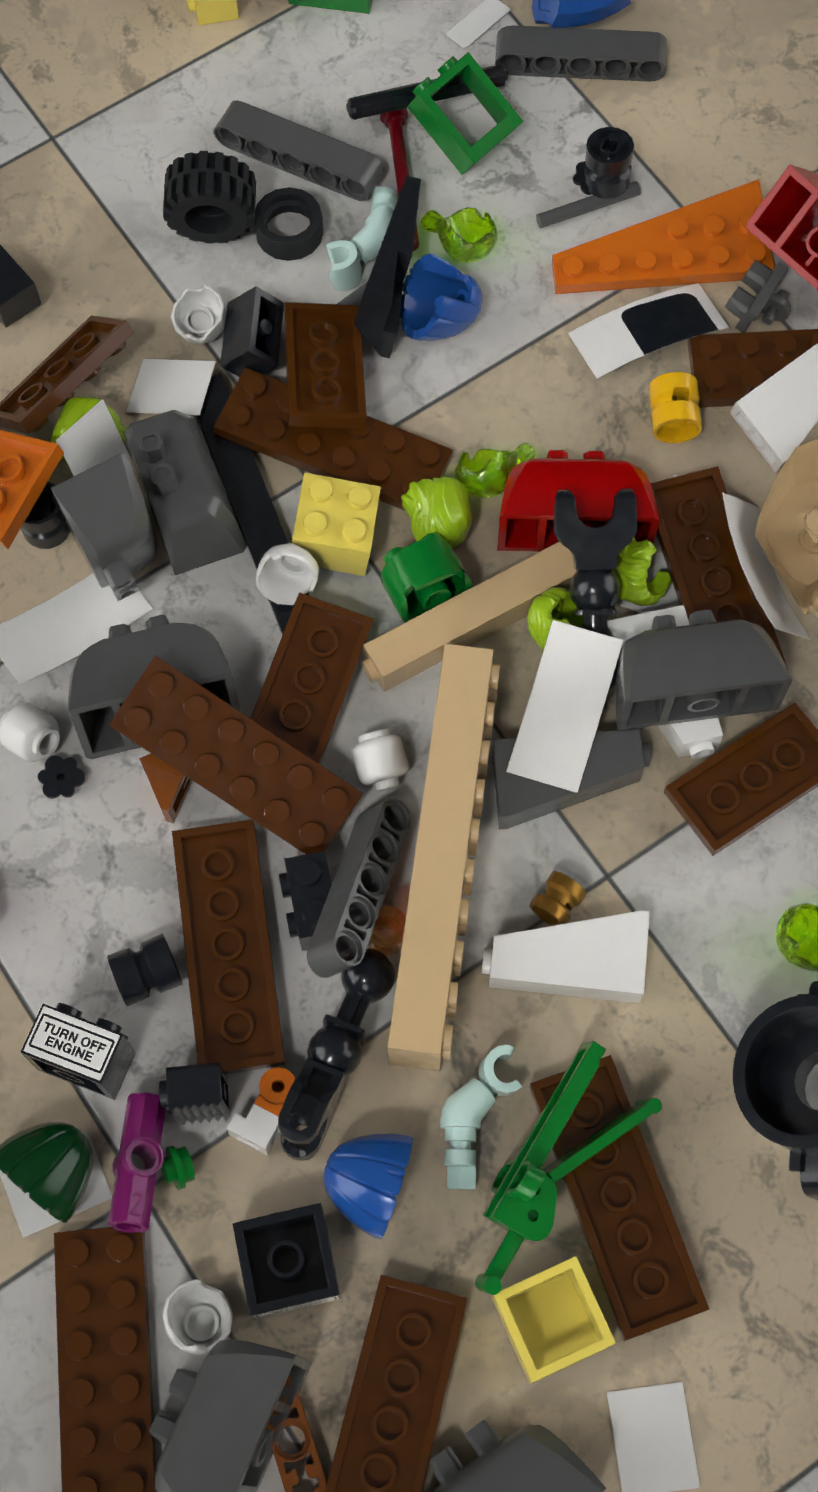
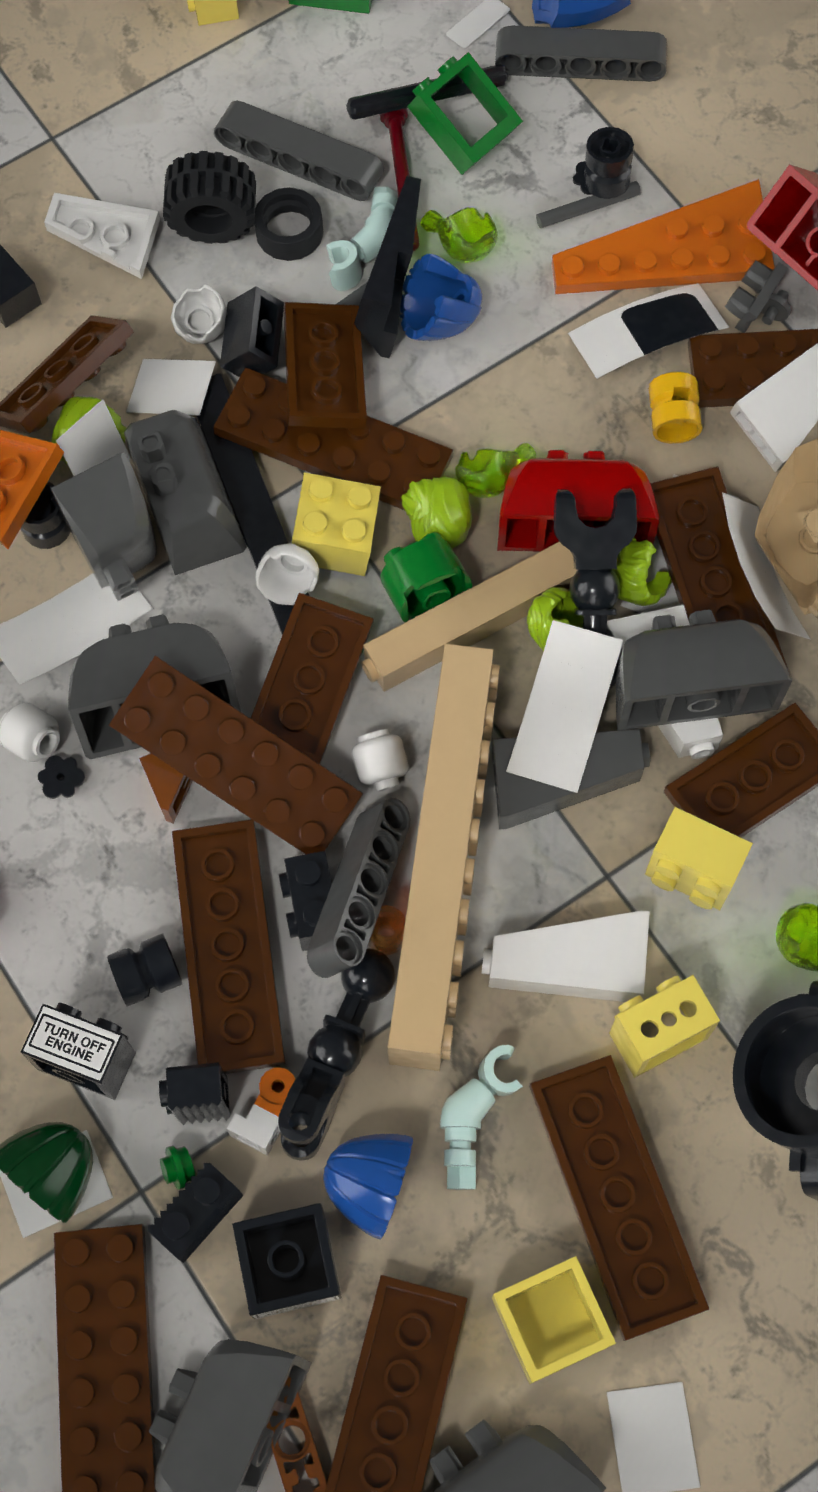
(105, 229): none -> white wing
(135, 1187): magenta piece -> none
(195, 1212): none -> black brick
(197, 1317): white hair -> none
(525, 1192): green piece -> none
(558, 898): pearl gold wheel -> none
(689, 1030): none -> light yellow piece
(697, 859): none -> light yellow piece

